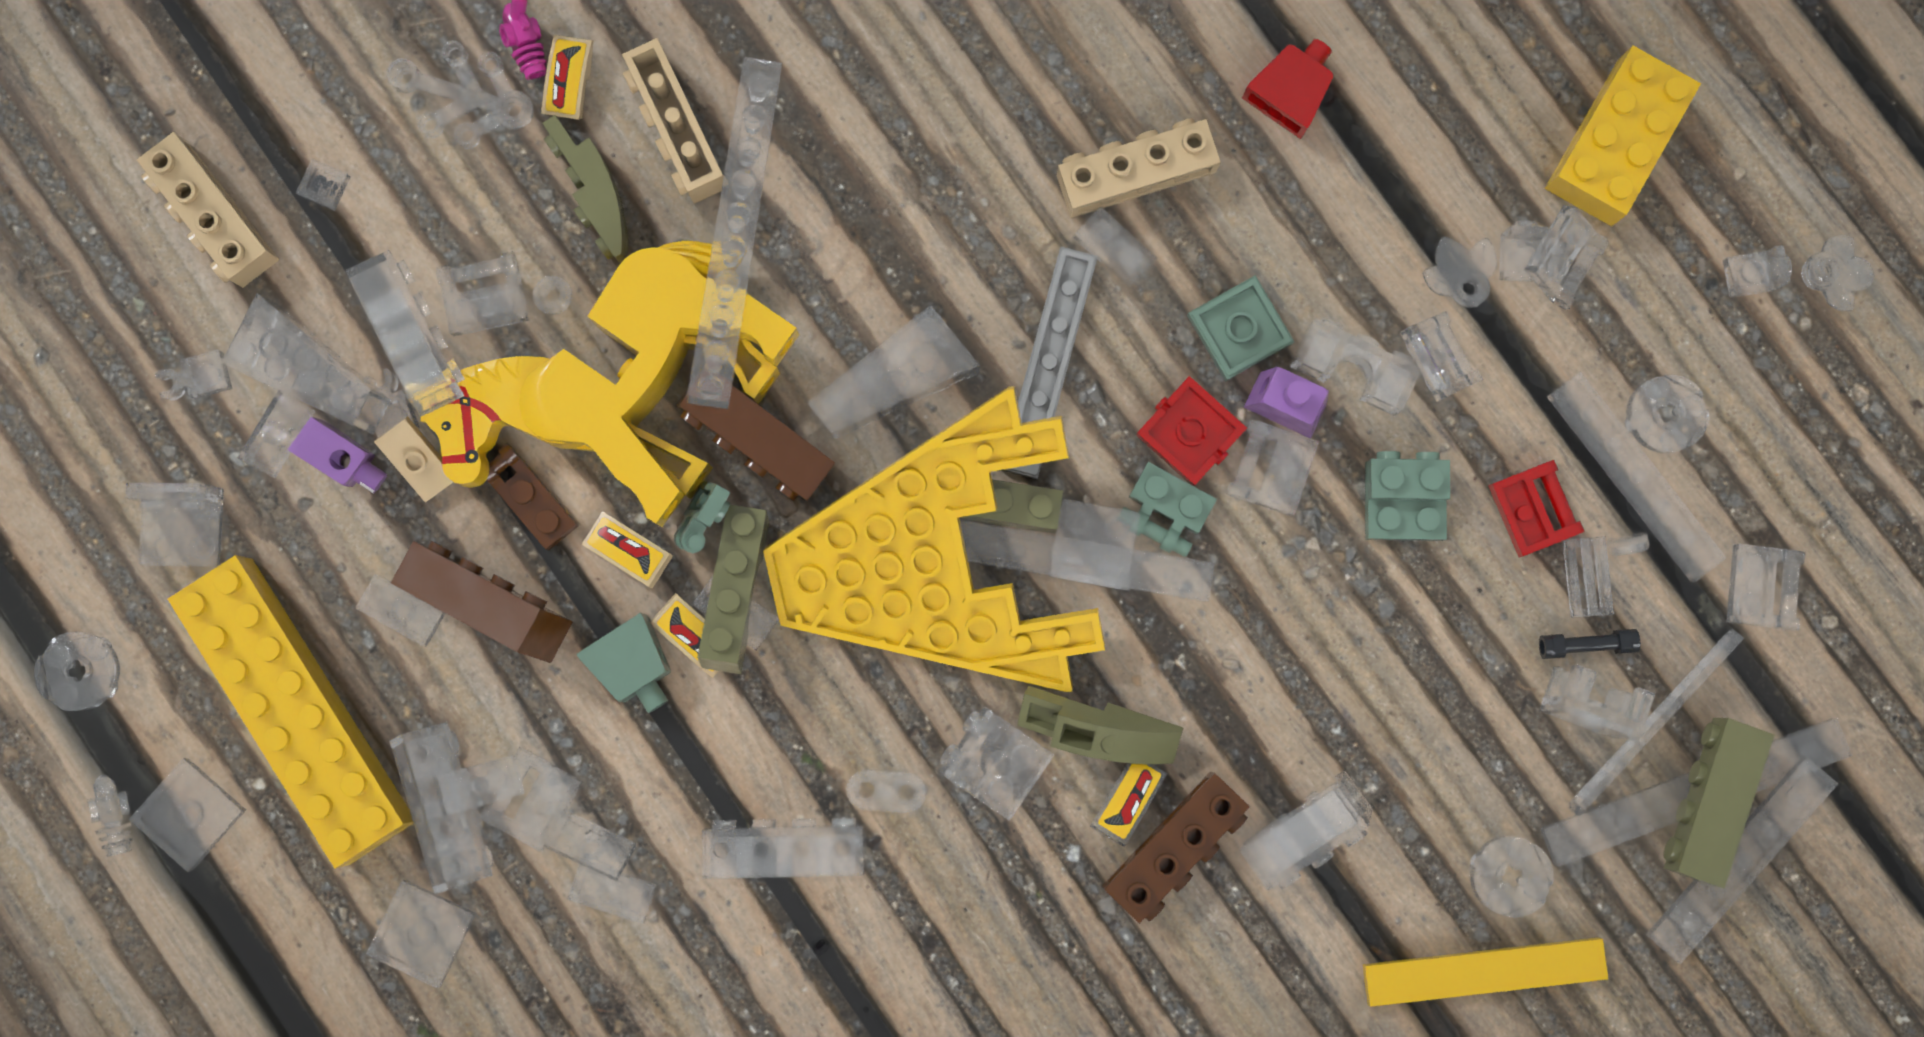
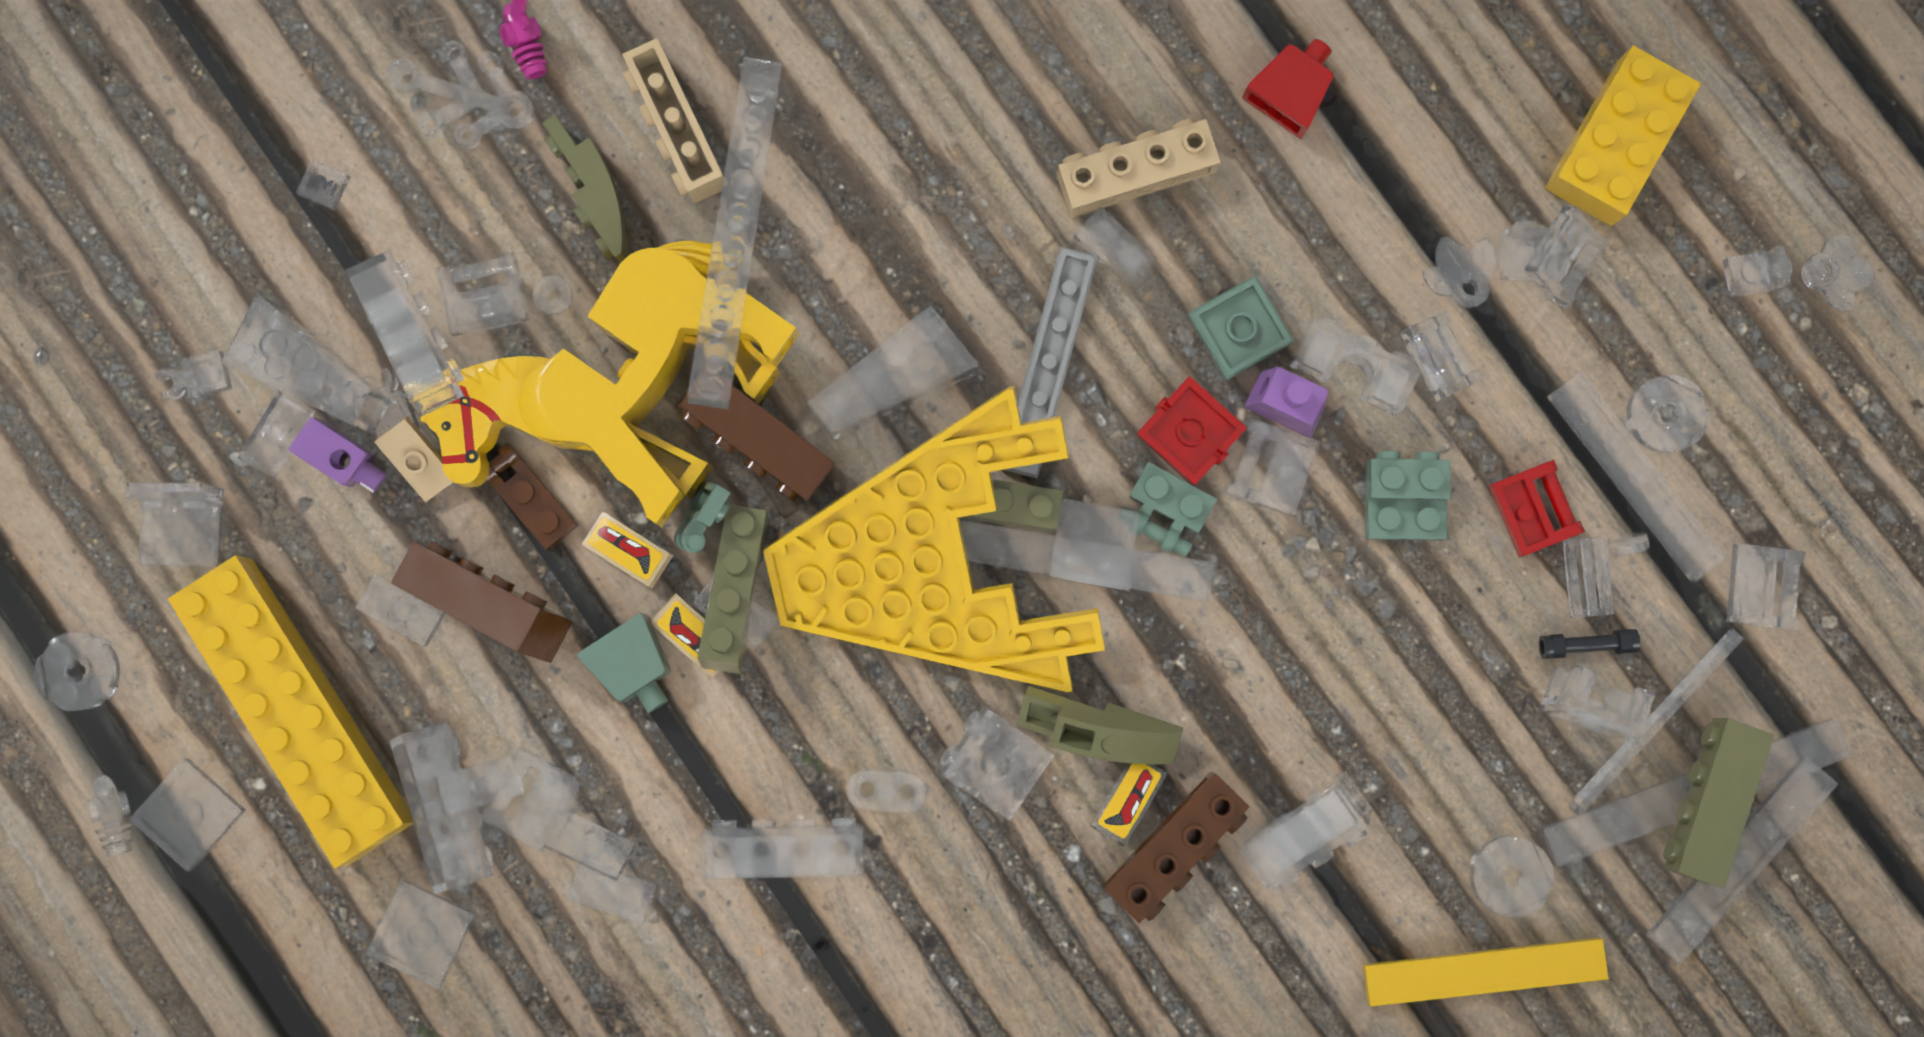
(207, 210): tan brick -> none
(566, 77): slope -> none

